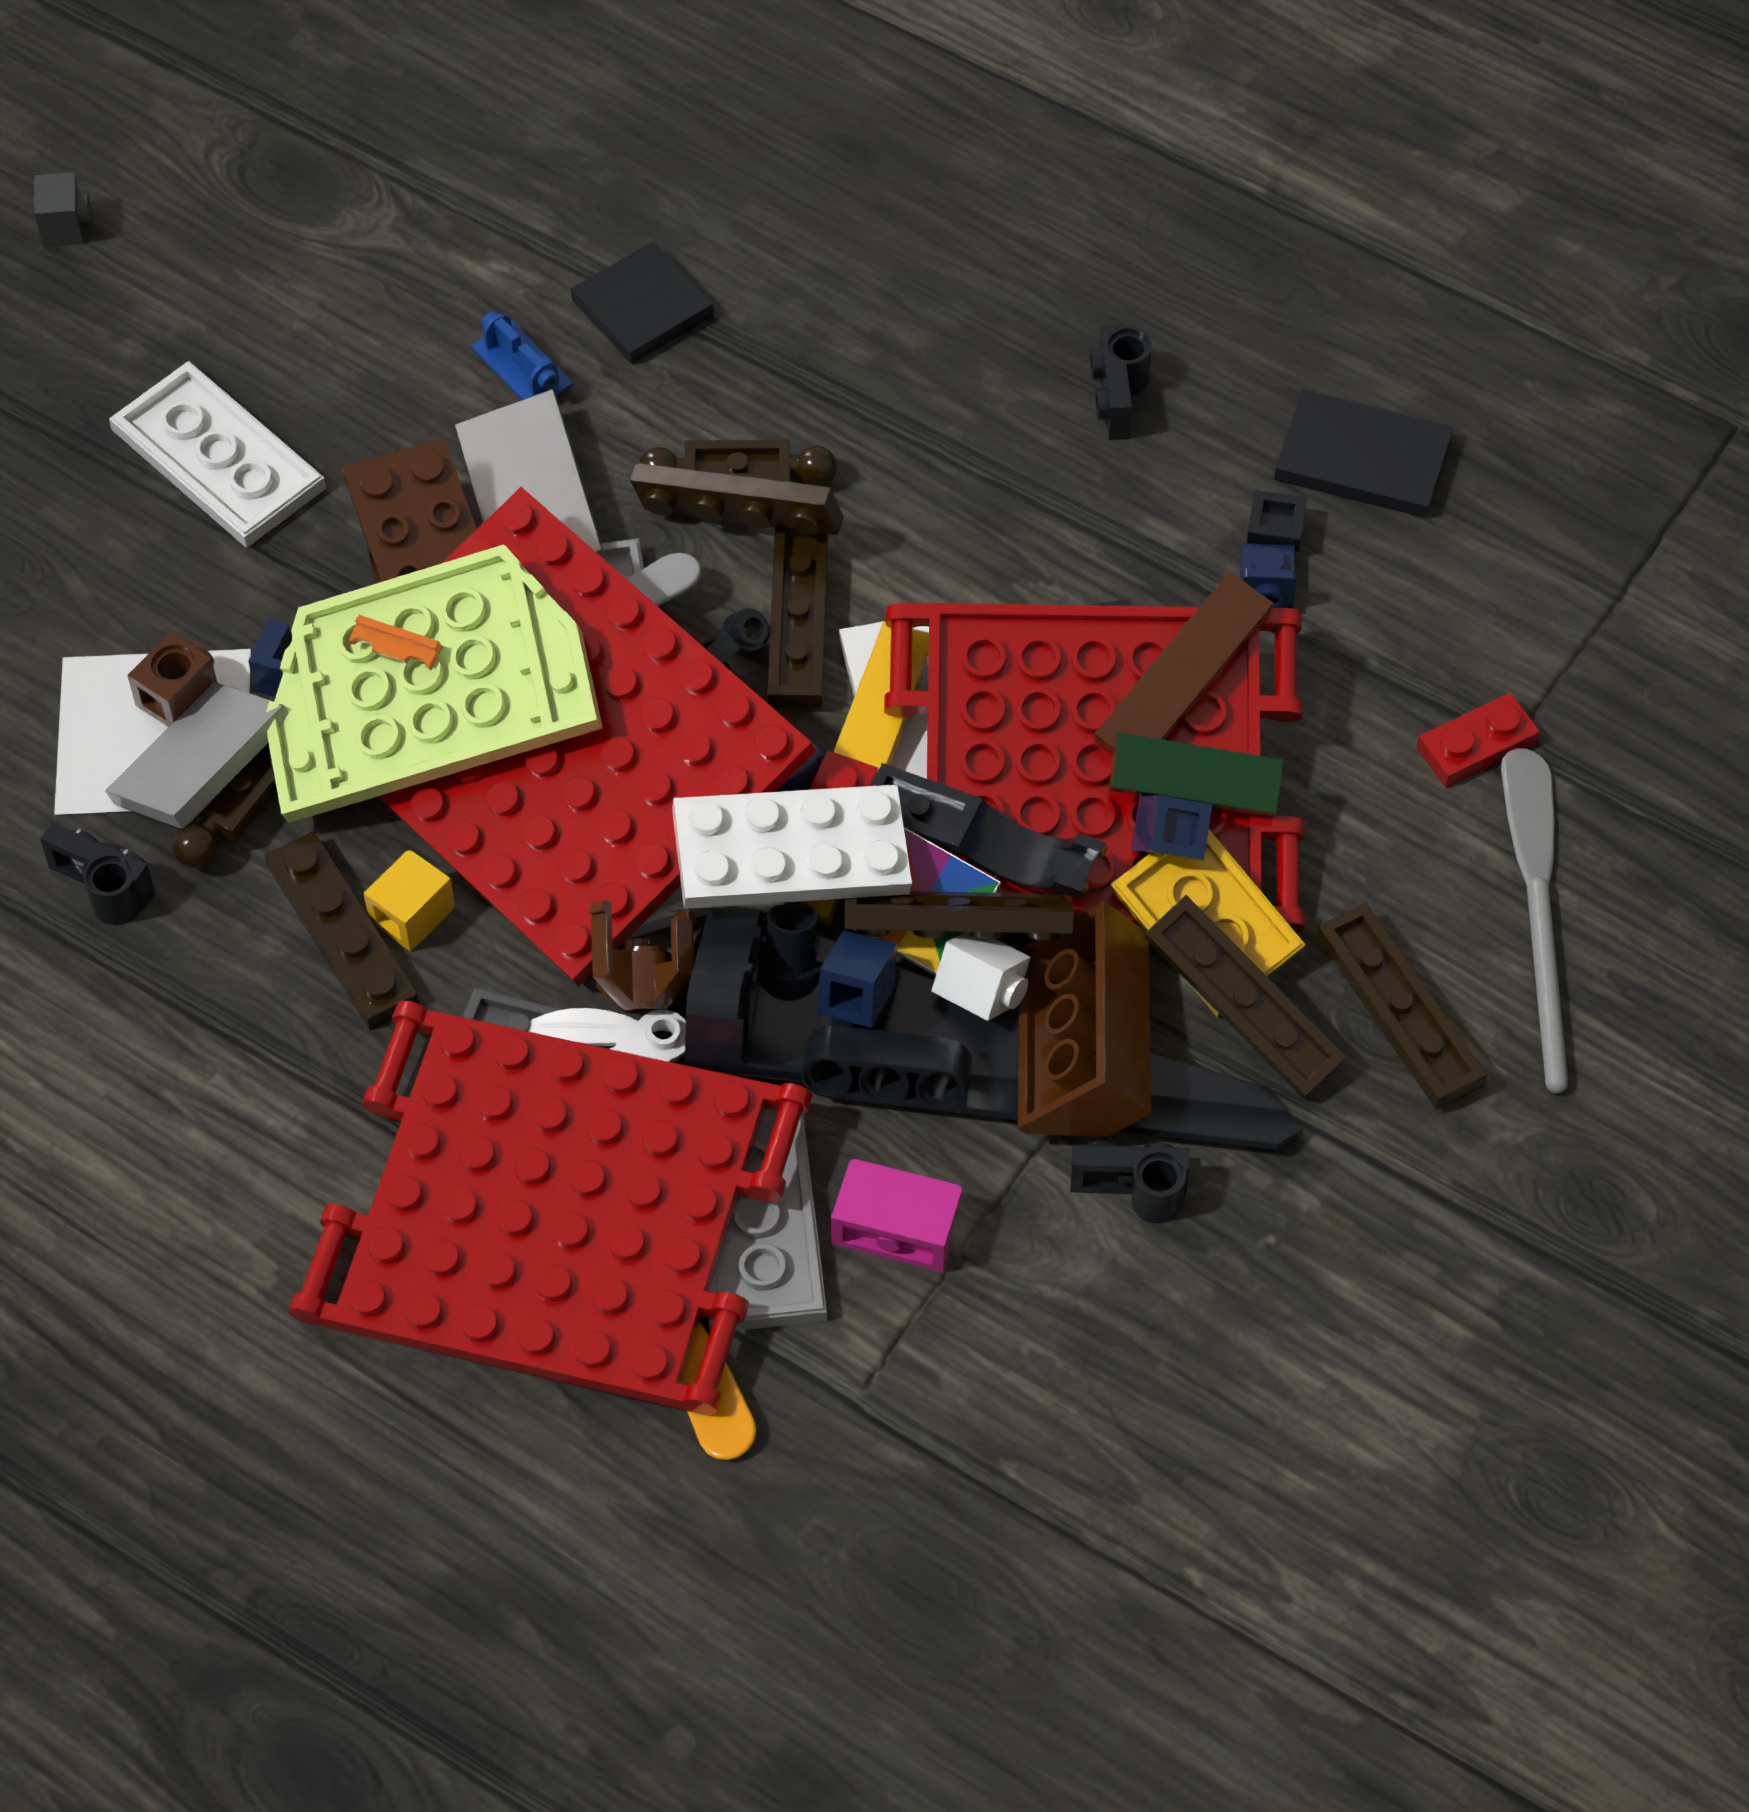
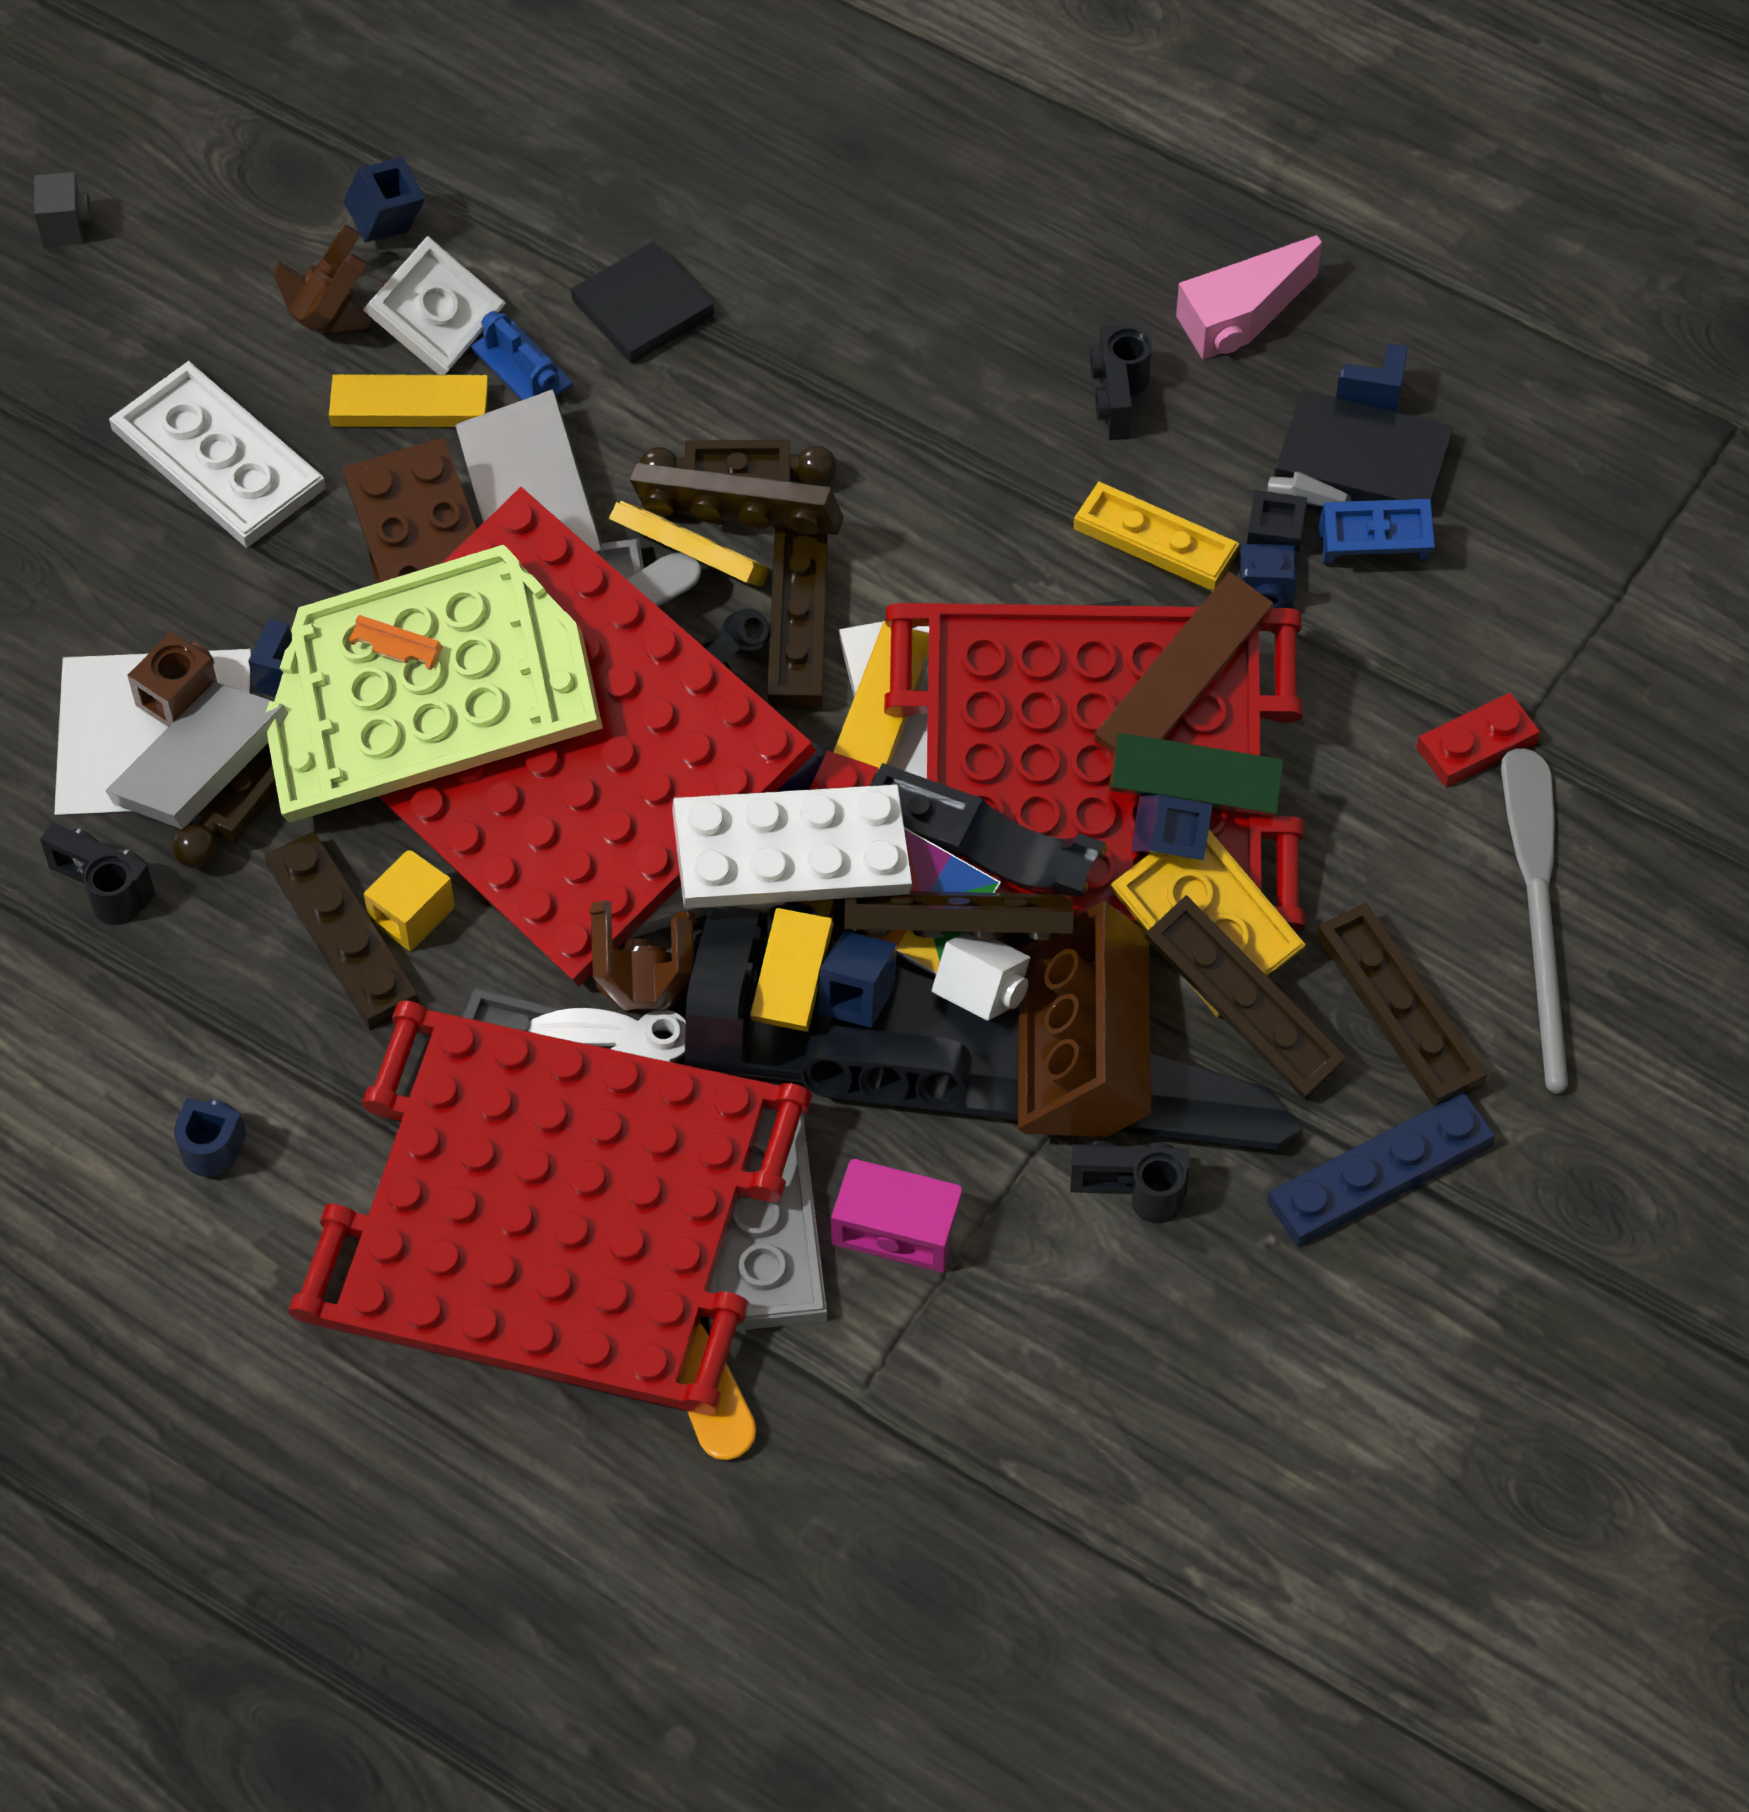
(209, 1136): none -> dark blue plate
(324, 293): none -> reddish brown piece
(384, 199): none -> dark blue brick
(407, 400): none -> yellow tile
(433, 306): none -> white tile
(690, 543): none -> yellow tile
(791, 969): none -> yellow tile
(1156, 536): none -> yellow tile
(1240, 300): none -> bright pink slope
(1307, 486): none -> light grey bar
(1374, 385): none -> dark blue panel
(1376, 528): none -> blue hinge
(1380, 1169): none -> dark blue plate

